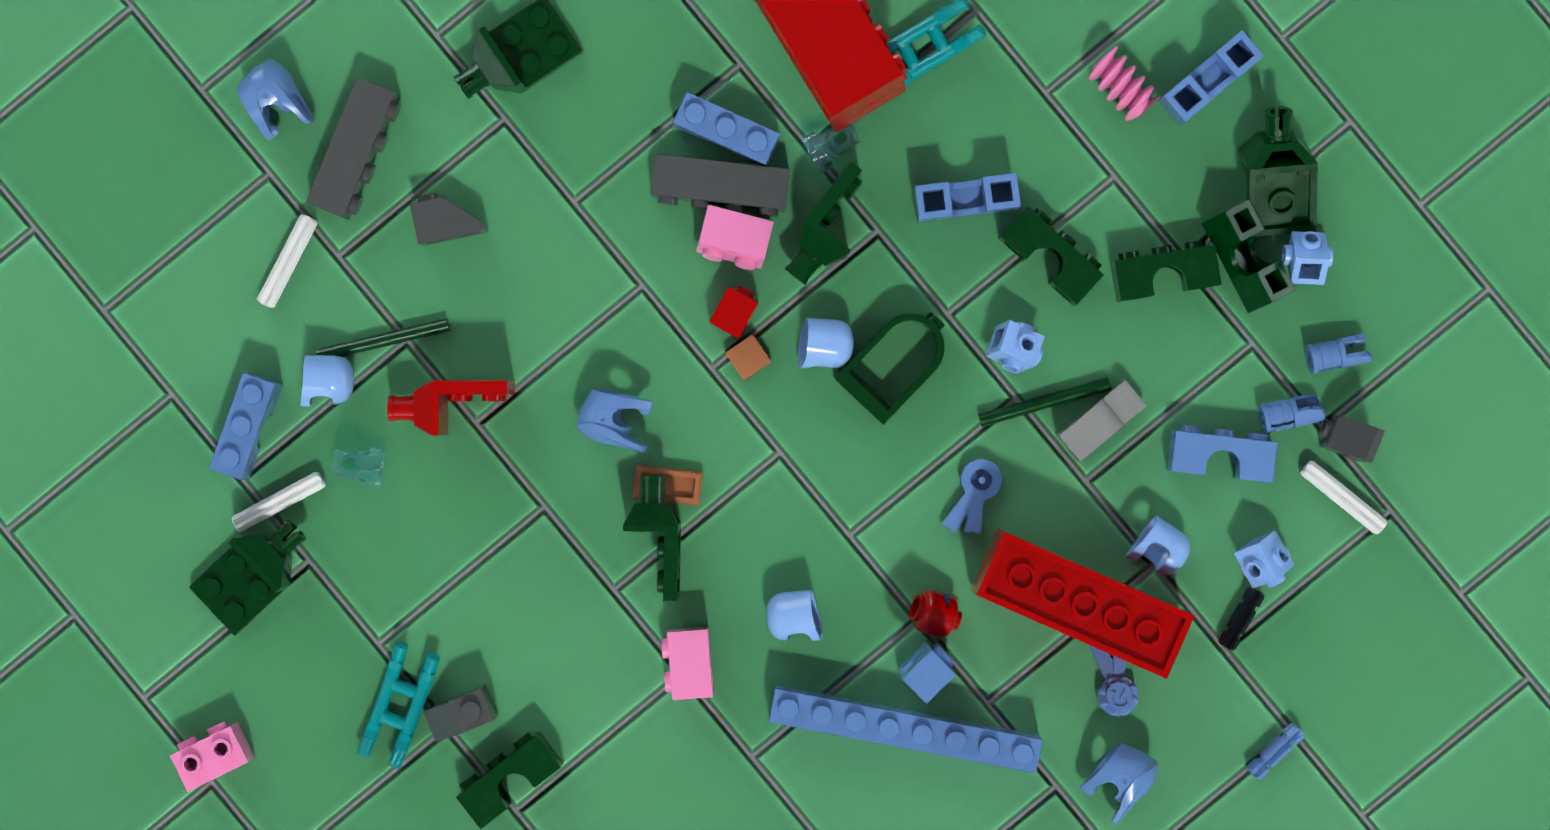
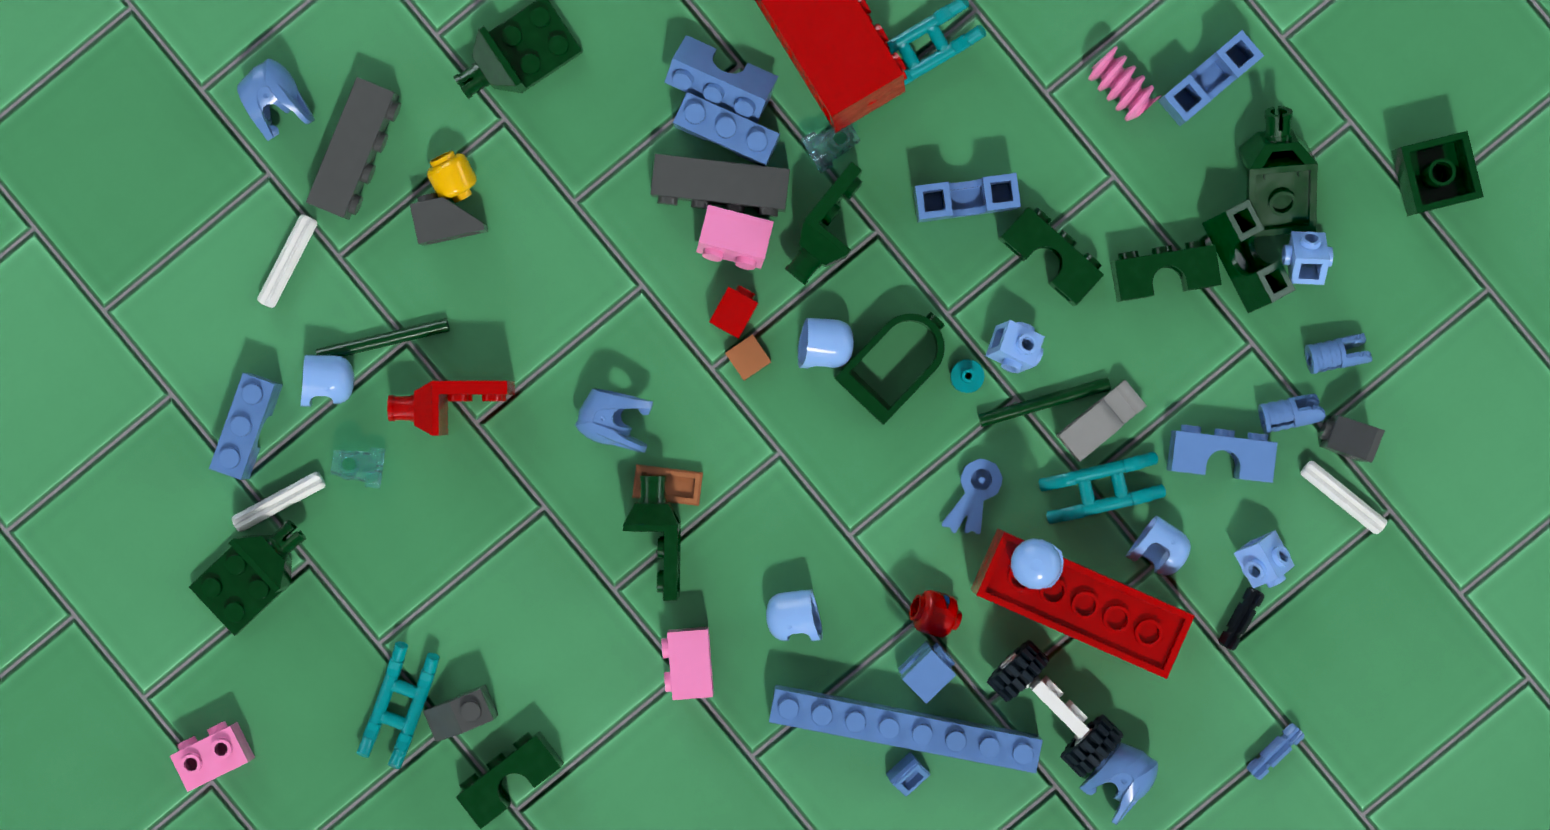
(451, 176): none -> yellow head
(740, 92): none -> medium blue arch
(907, 774): none -> medium blue slope
(958, 378): none -> teal tile
(1037, 563): none -> light blue helmet
(1084, 477): none -> teal piece
(1090, 742): none -> black plate
(1116, 693): medium blue piece -> none
(1437, 173): none -> dark green brick

